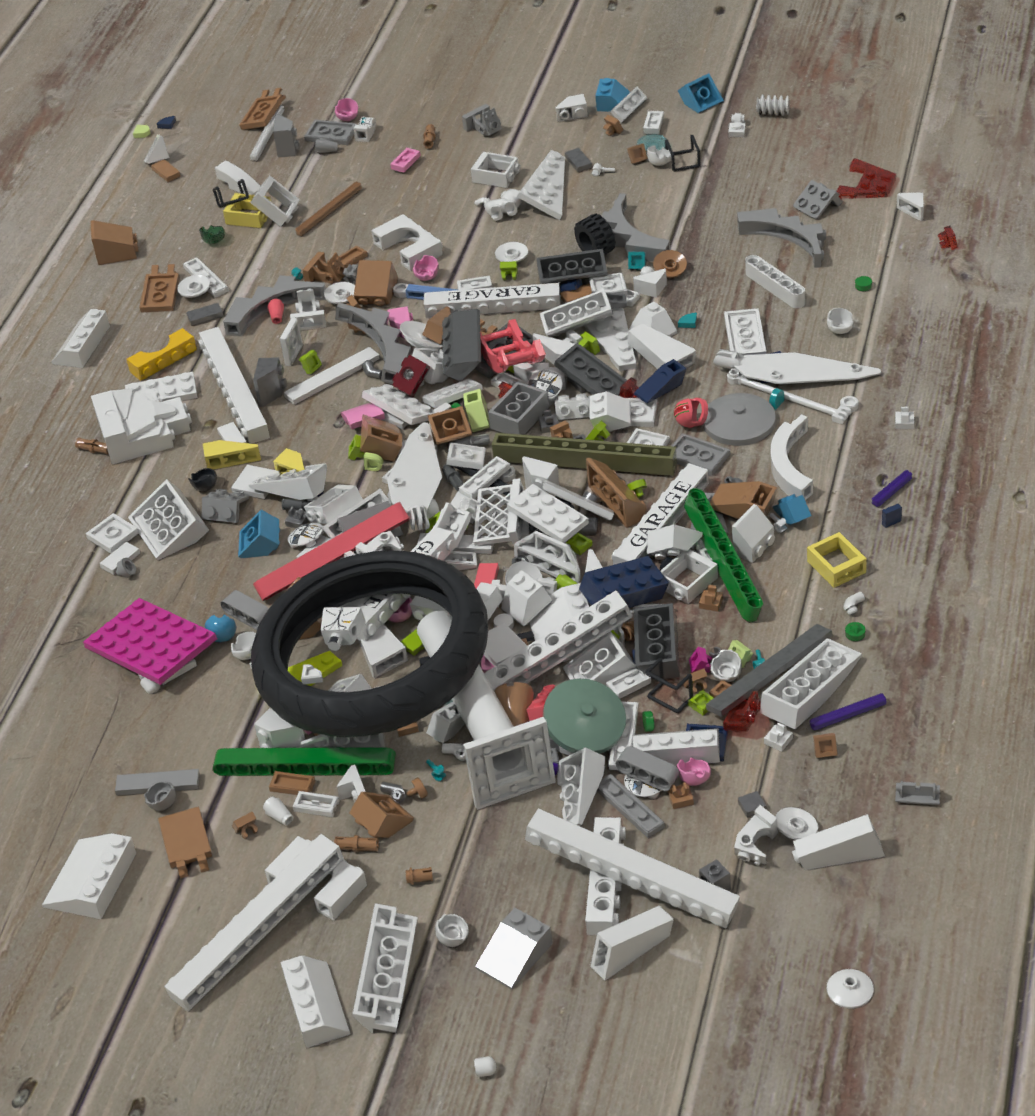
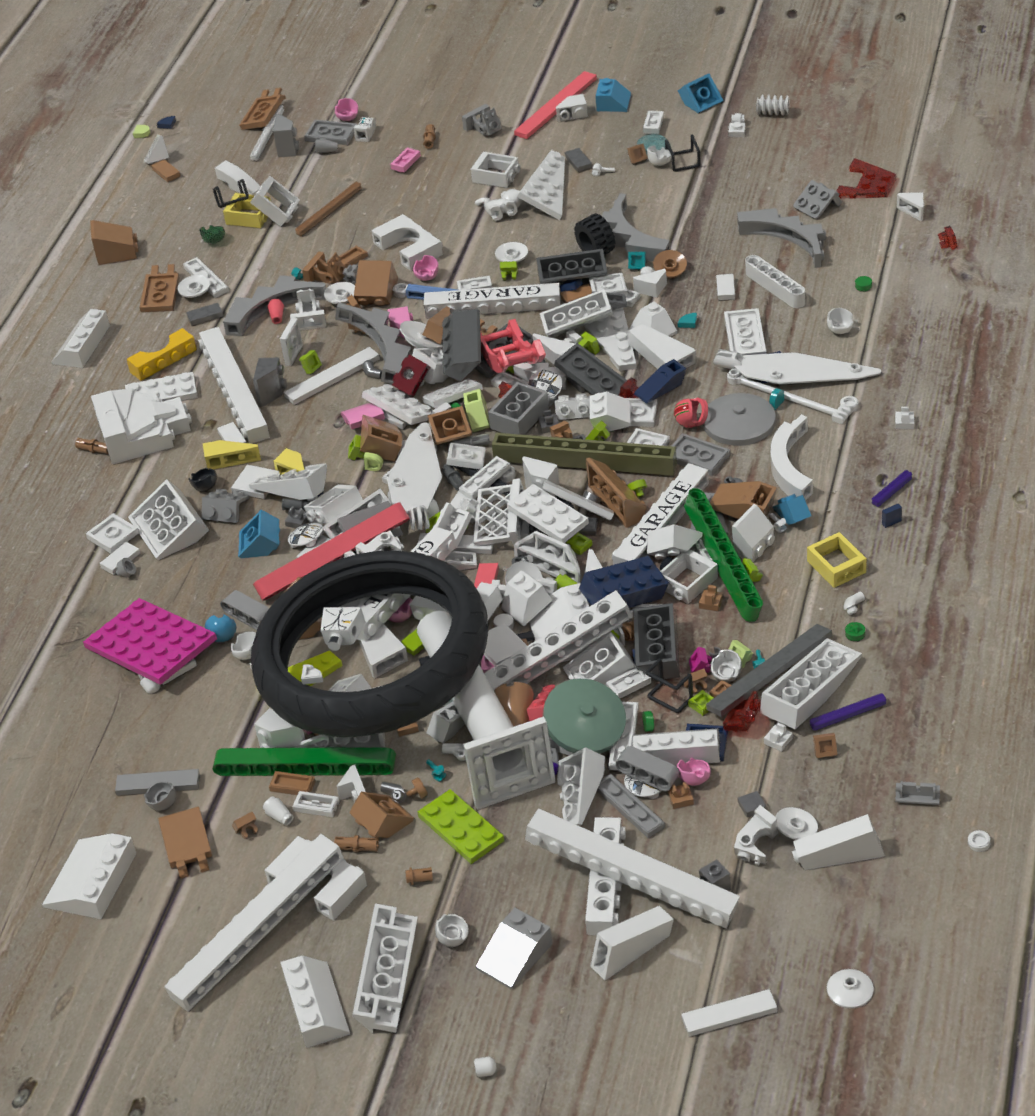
(460, 826): none -> lime plate
(548, 111): none -> coral tile
(612, 125): medium nougat tile -> none
(628, 104): white tile -> none
(725, 287): none -> white tile
(729, 1012): none -> white tile
(752, 570): none -> lime tile
(979, 841): none -> white tile

